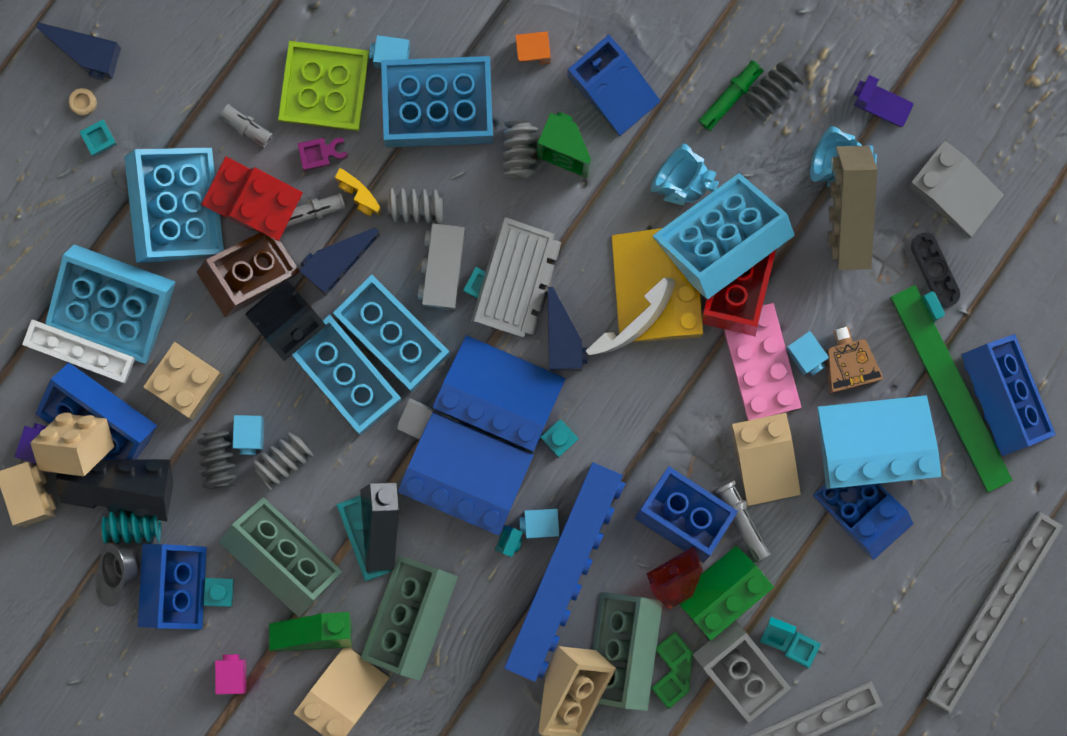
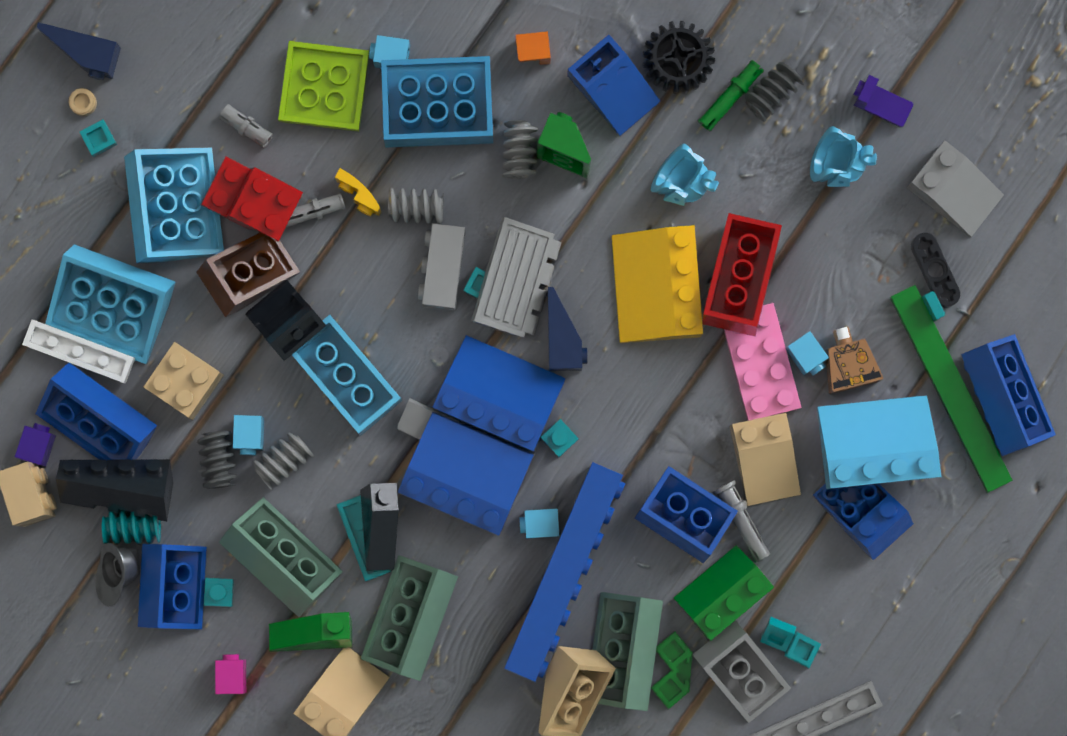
(72, 444): tan brick -> none
(316, 153): magenta plate -> none
(333, 262): dark blue slope -> none
(391, 333): medium azure brick -> none
(509, 541): teal plate -> none
(658, 297): white slope -> none
(674, 34): none -> black gear
(676, 578): clear red slope -> none
(724, 235): medium azure slope -> none
(852, 207): dark tan brick -> none
(994, 612): light grey tile -> none

